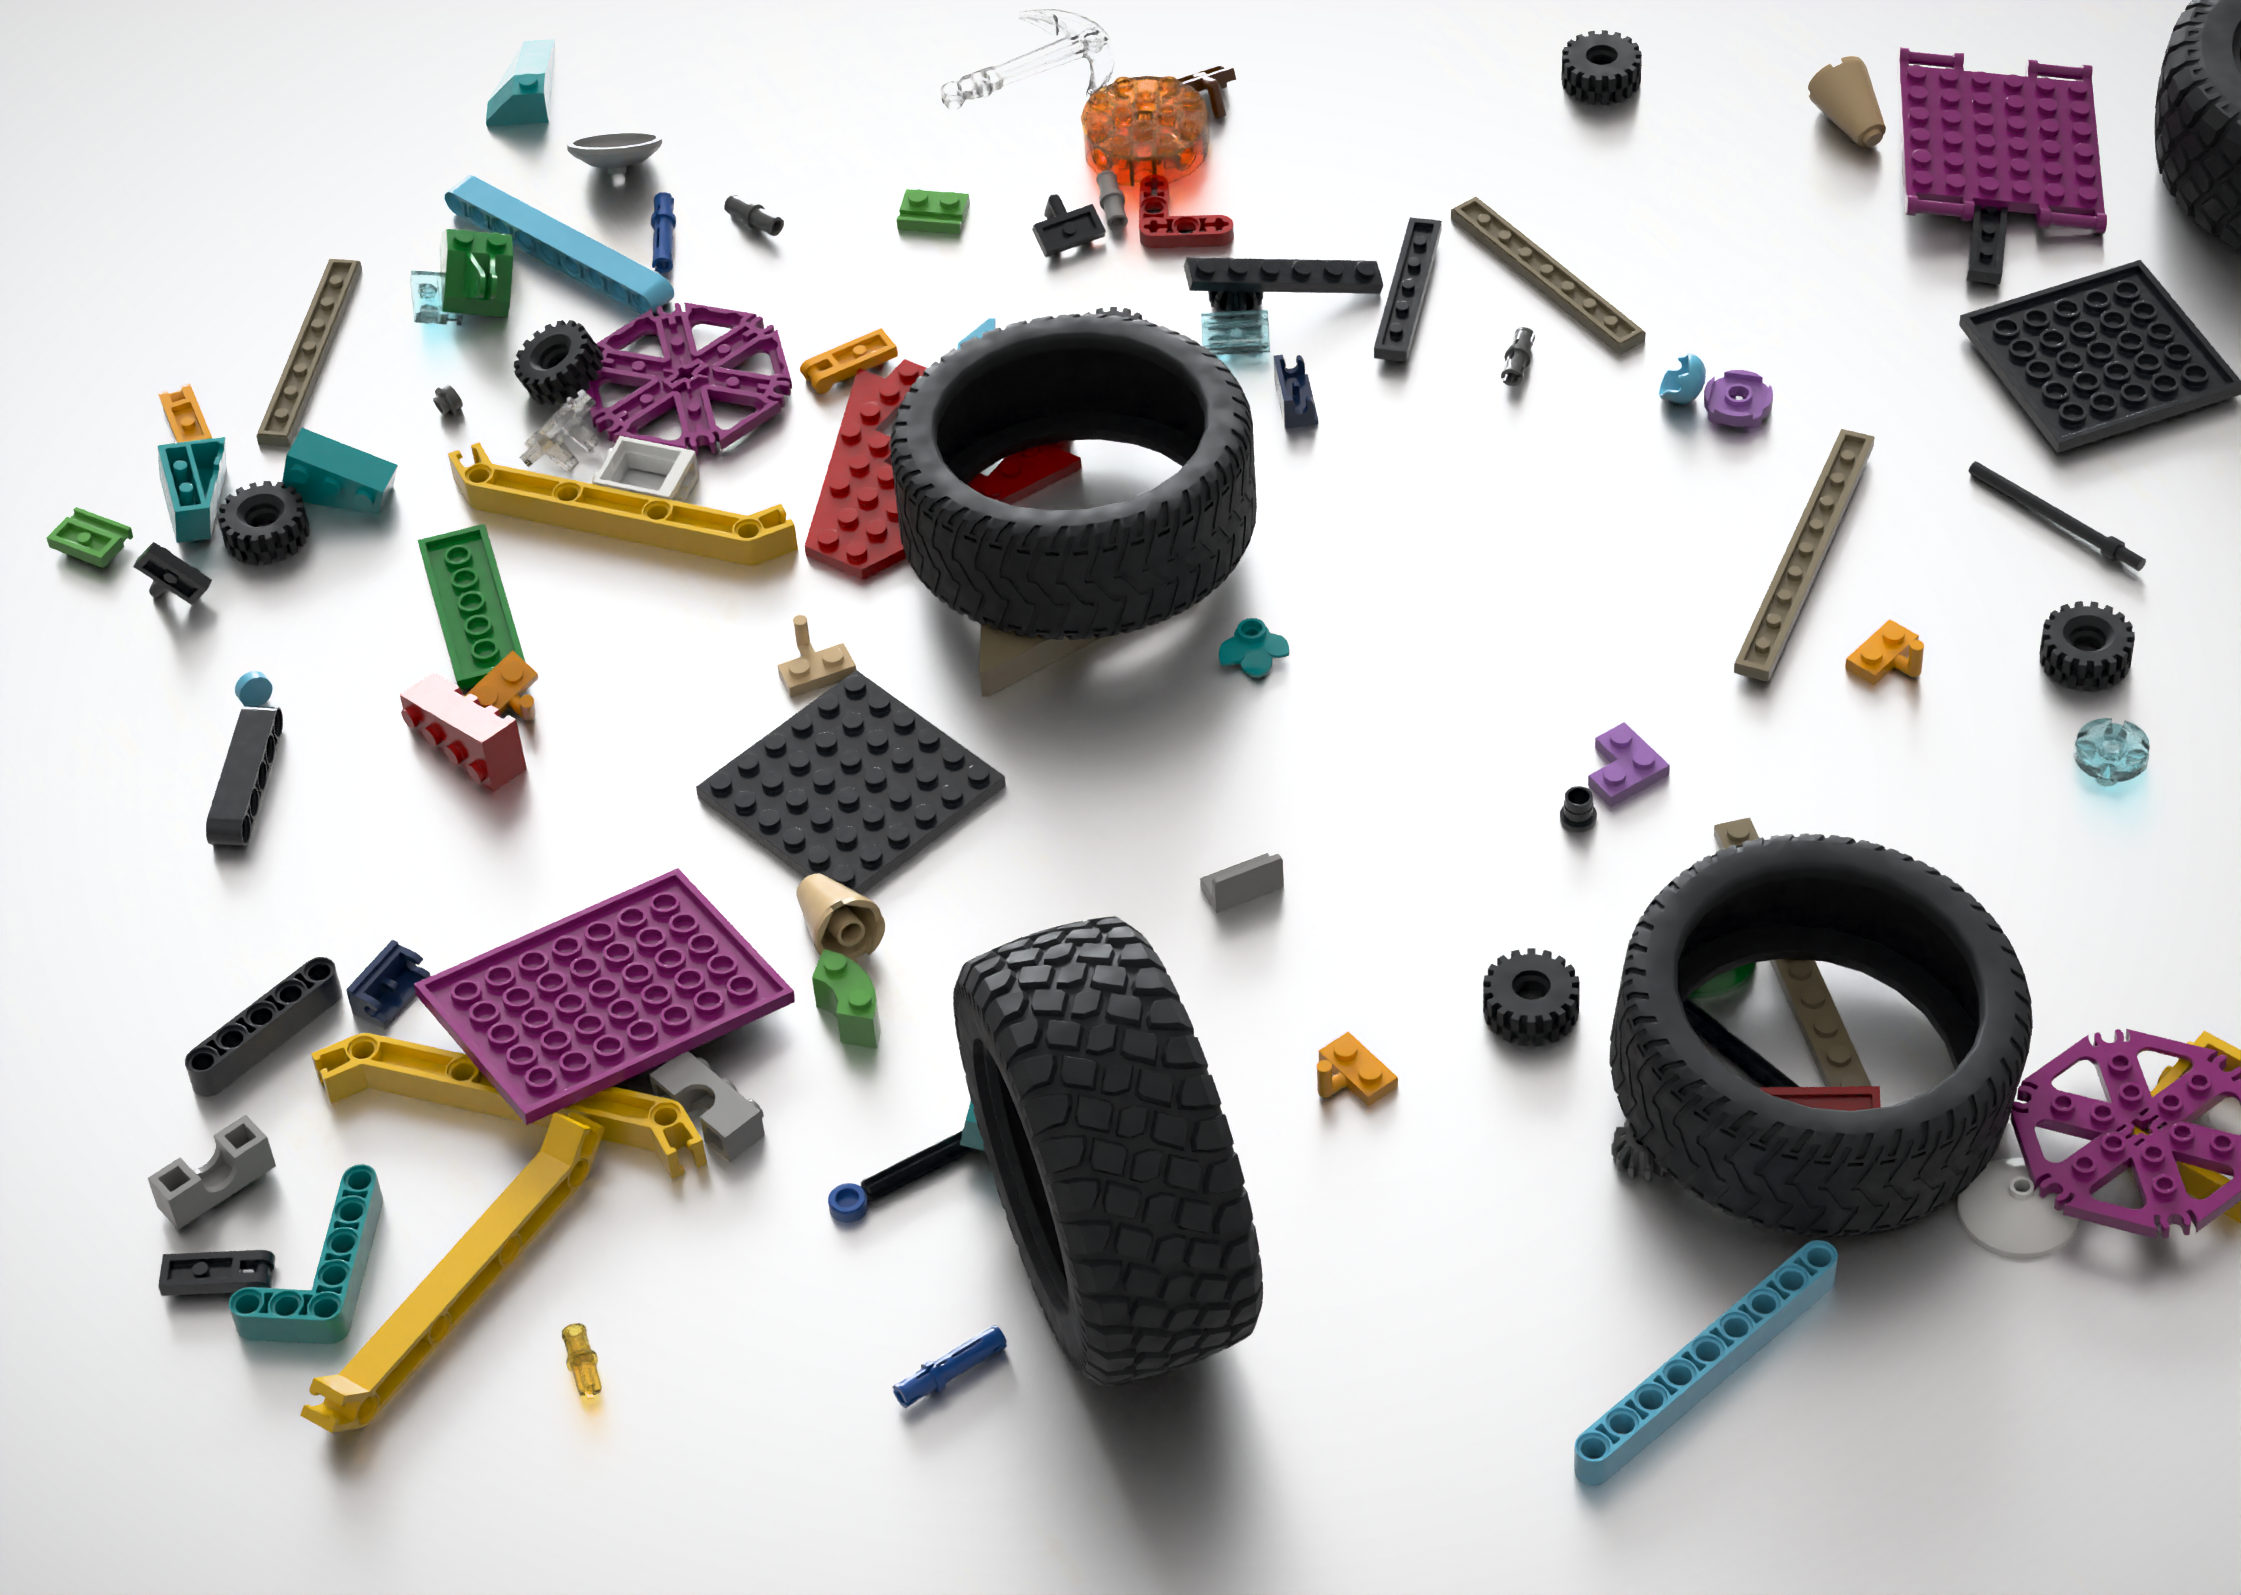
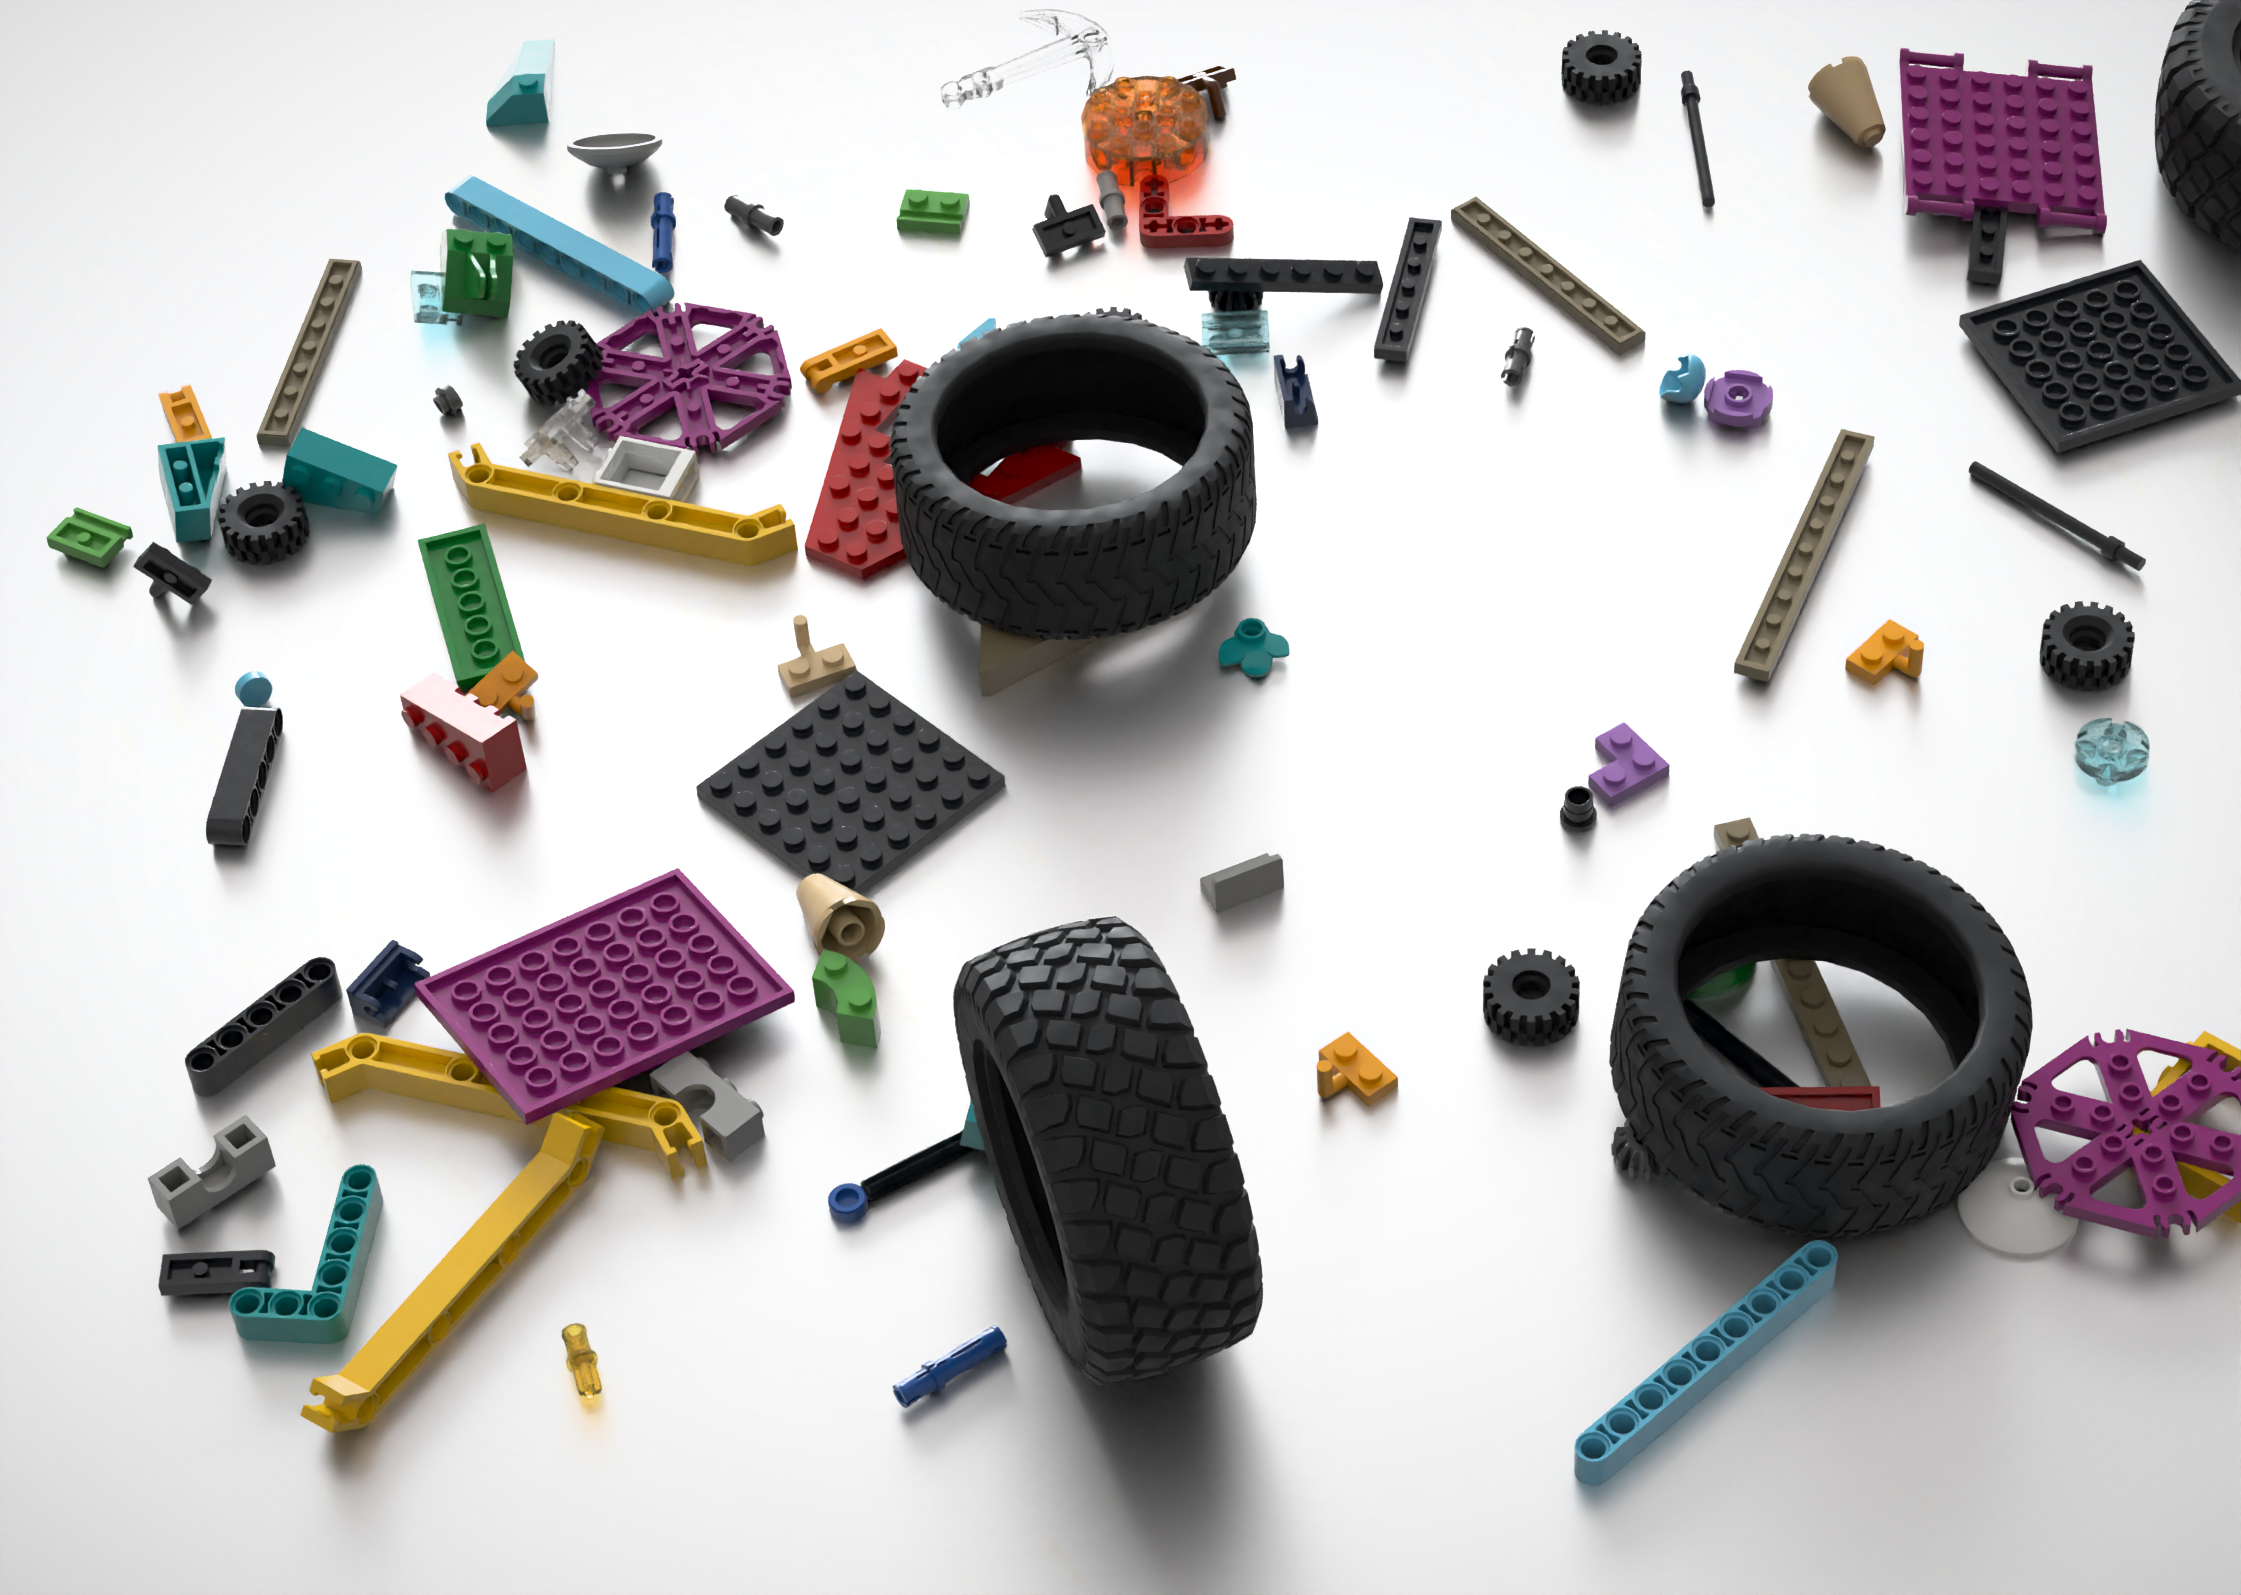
(1691, 98): none -> black bar

